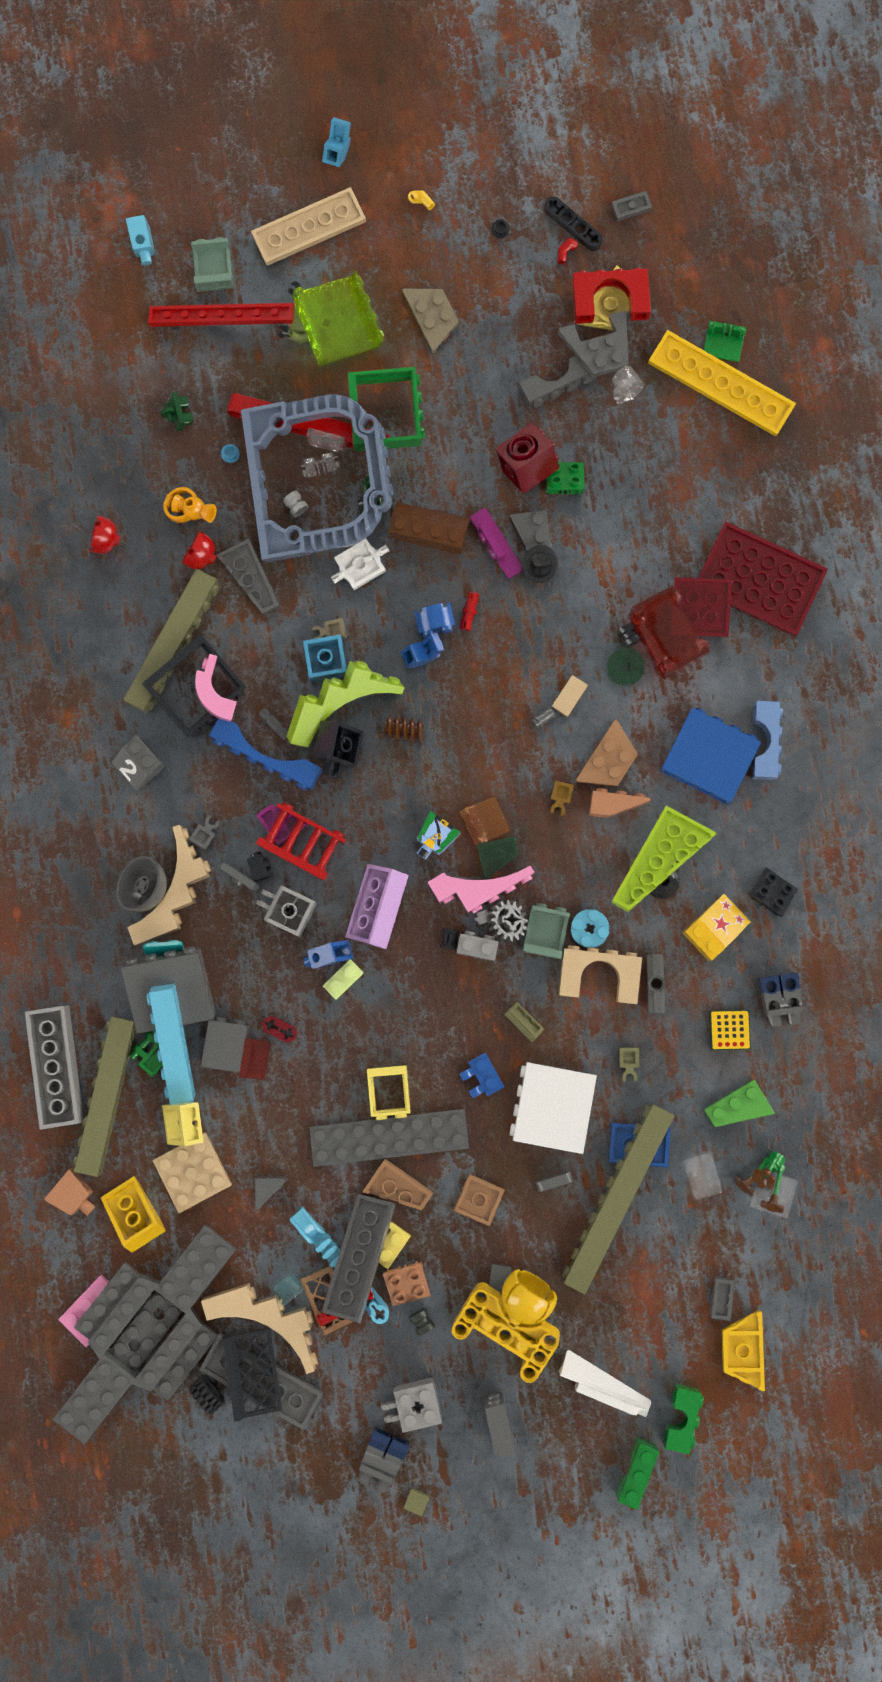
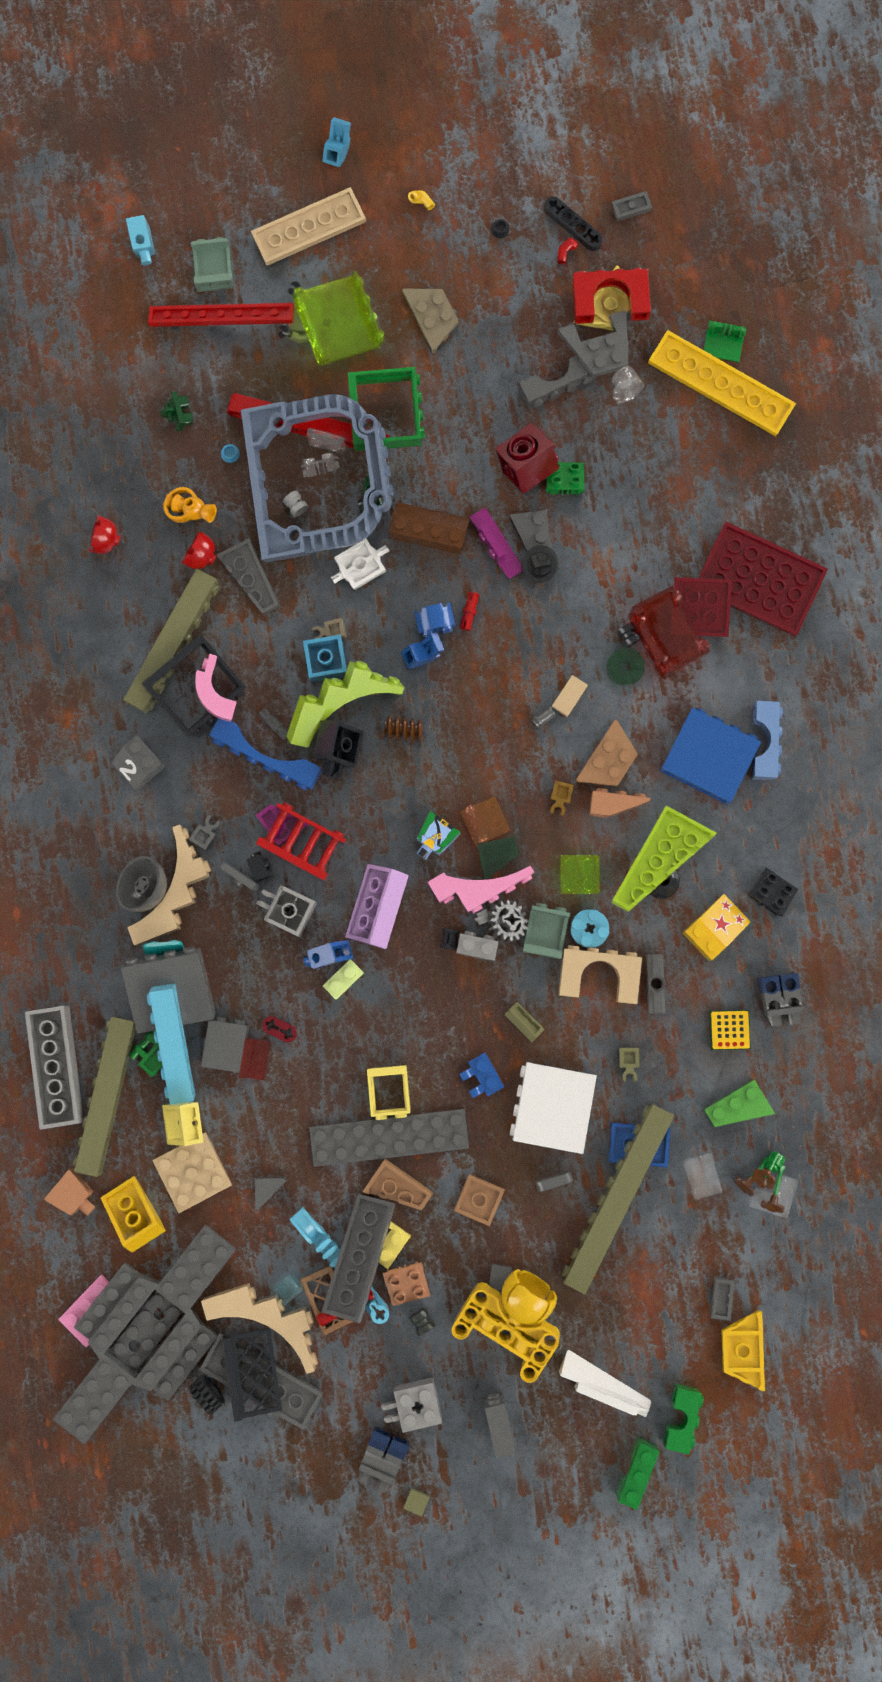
(579, 874): none -> clear neon green plate

